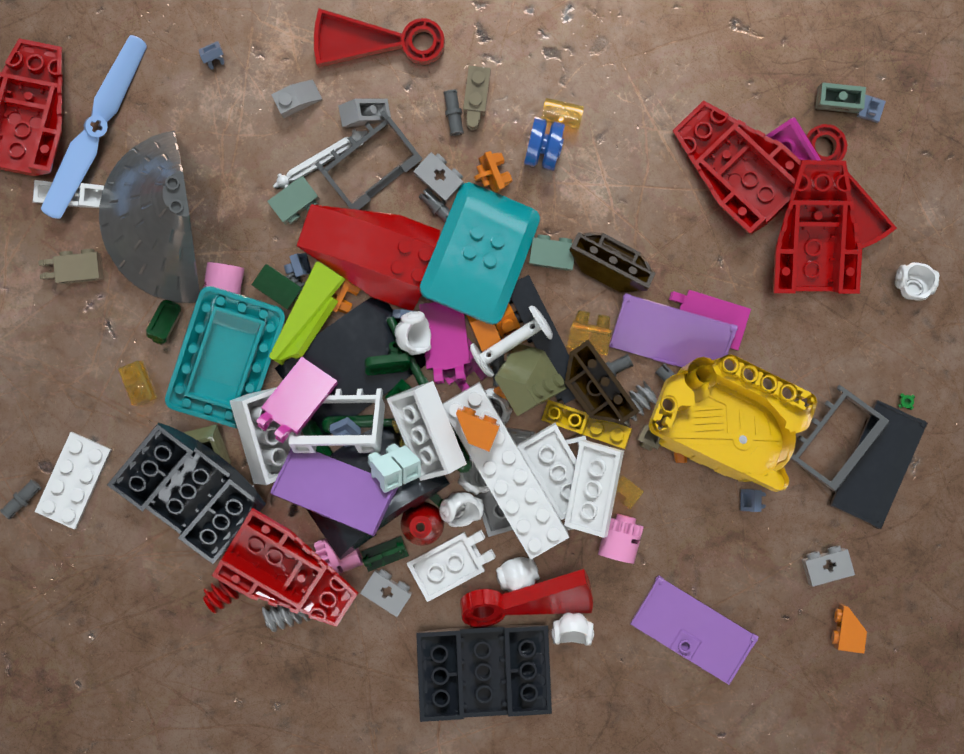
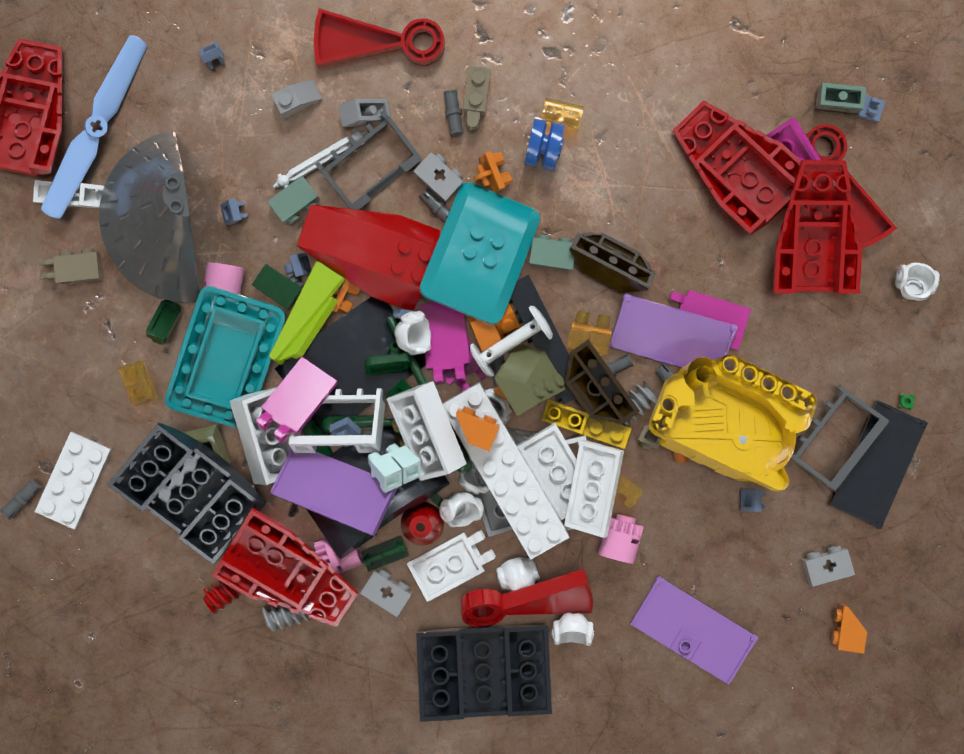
(231, 211): none -> sand blue tile

